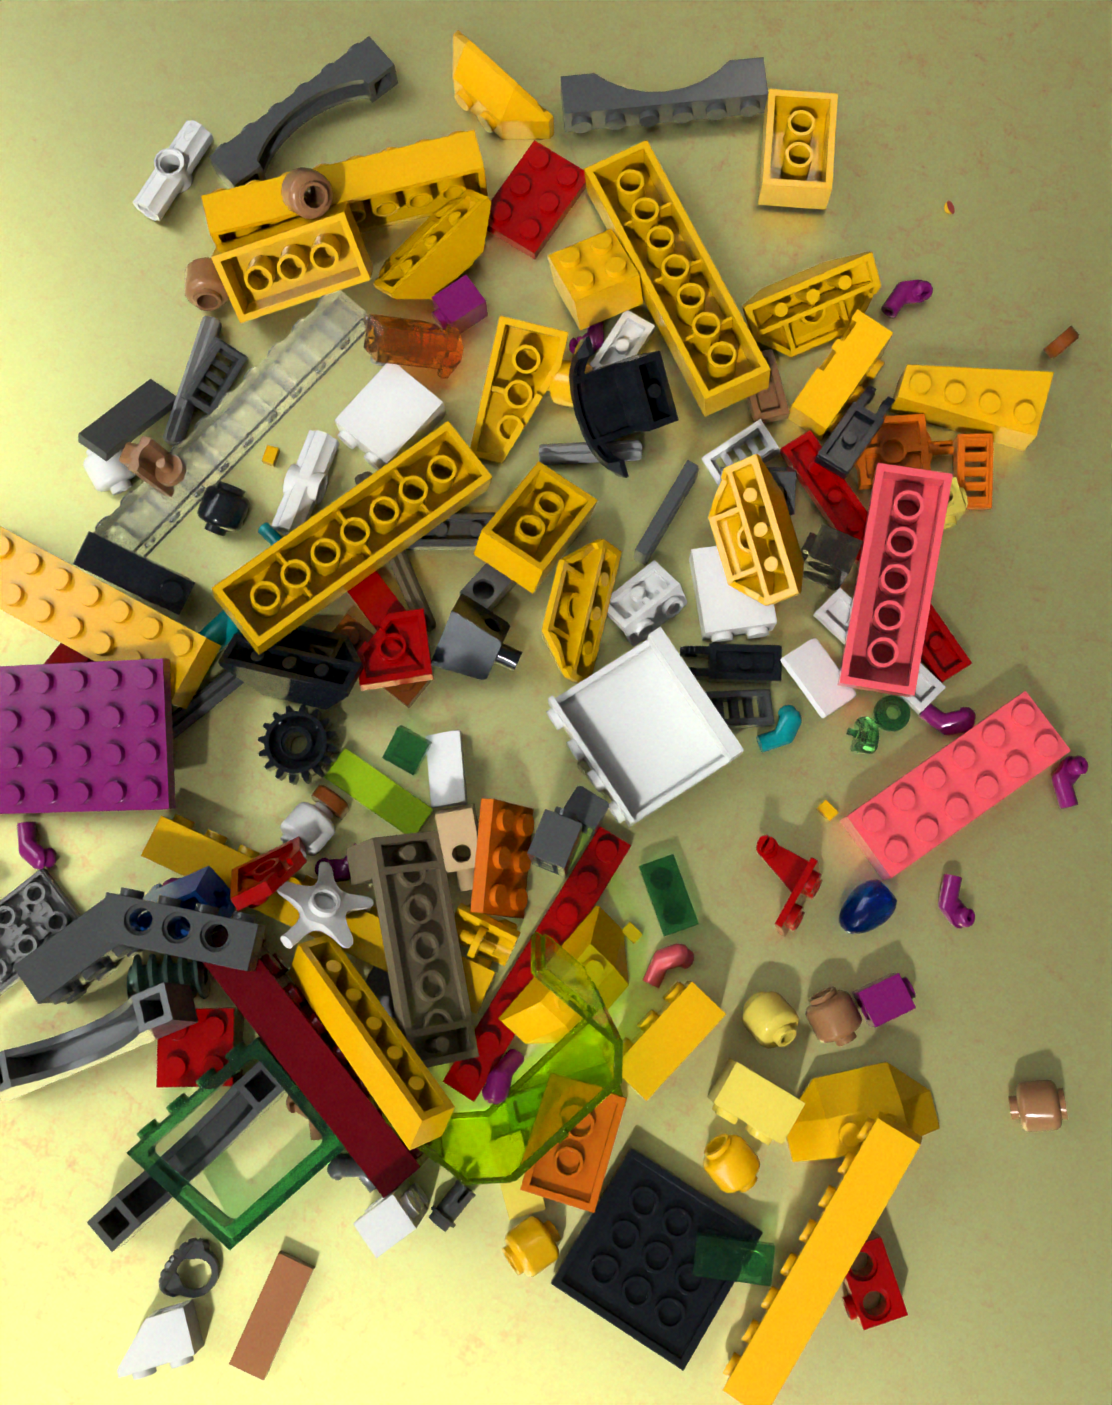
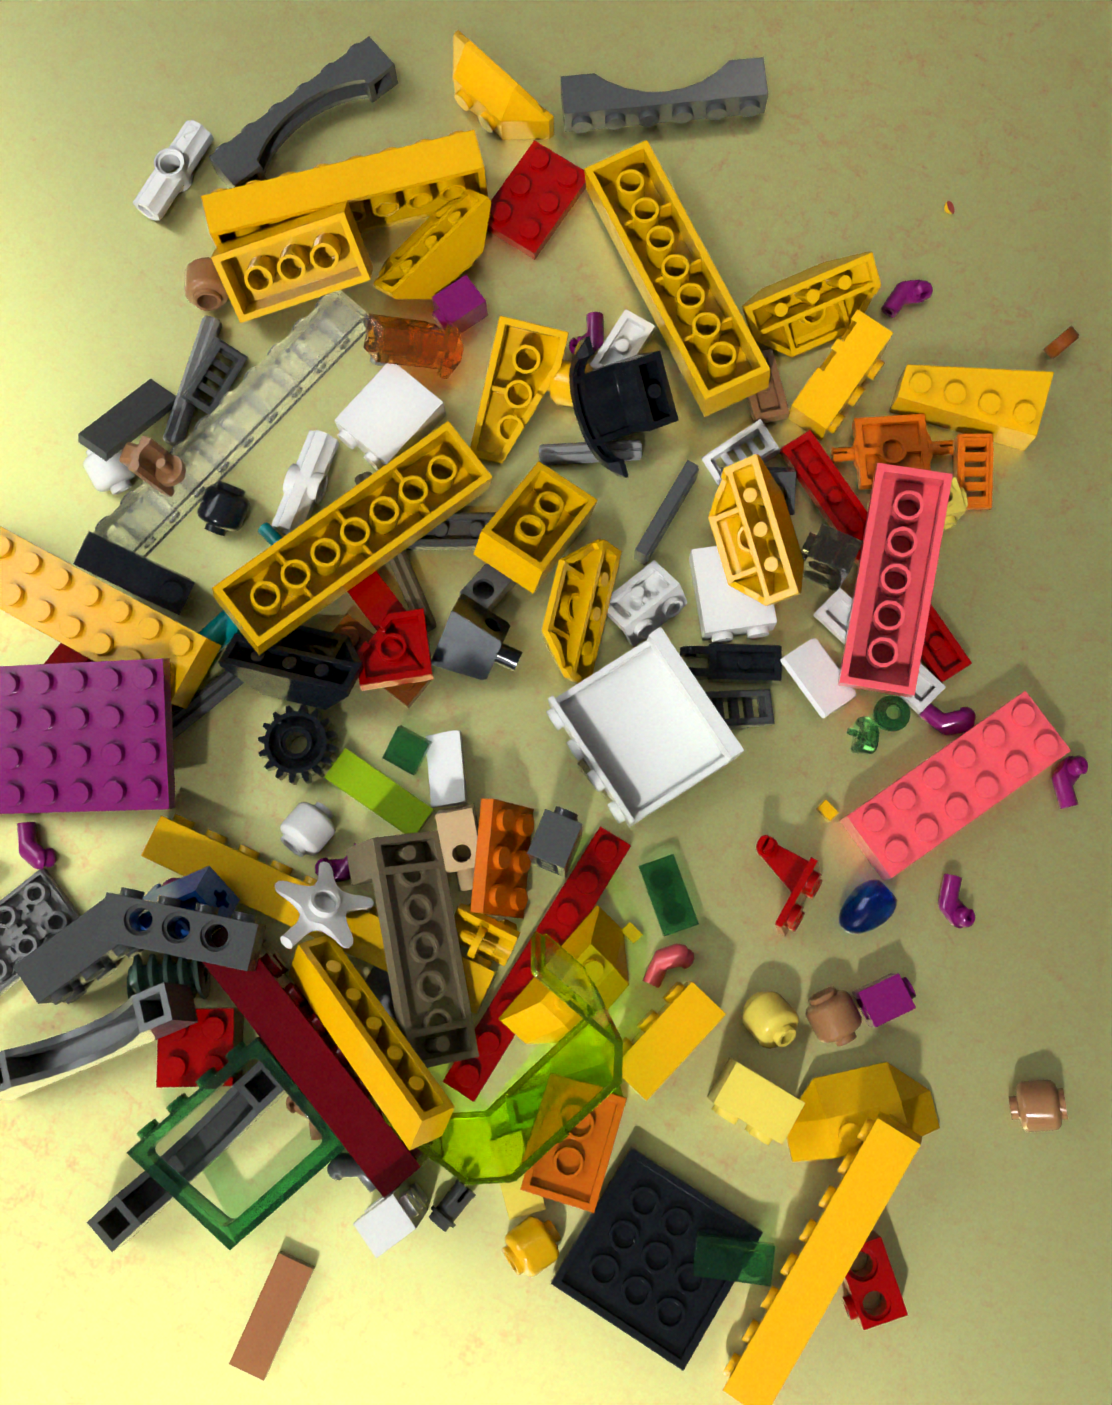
(165, 1337): white slope -> none
(170, 1281): dark grey piece -> none
(265, 874): red plate -> none
(270, 455): yellow piece -> none
(310, 202): medium nougat head -> none
(331, 800): dark orange tile -> none
(500, 1077): magenta arm -> none
(589, 808): dark grey slope -> none
(596, 279): yellow brick -> none
(731, 1163): yellow head -> none
(785, 731): teal arm -> none
(798, 149): yellow brick -> none
(853, 434): black hinge -> none

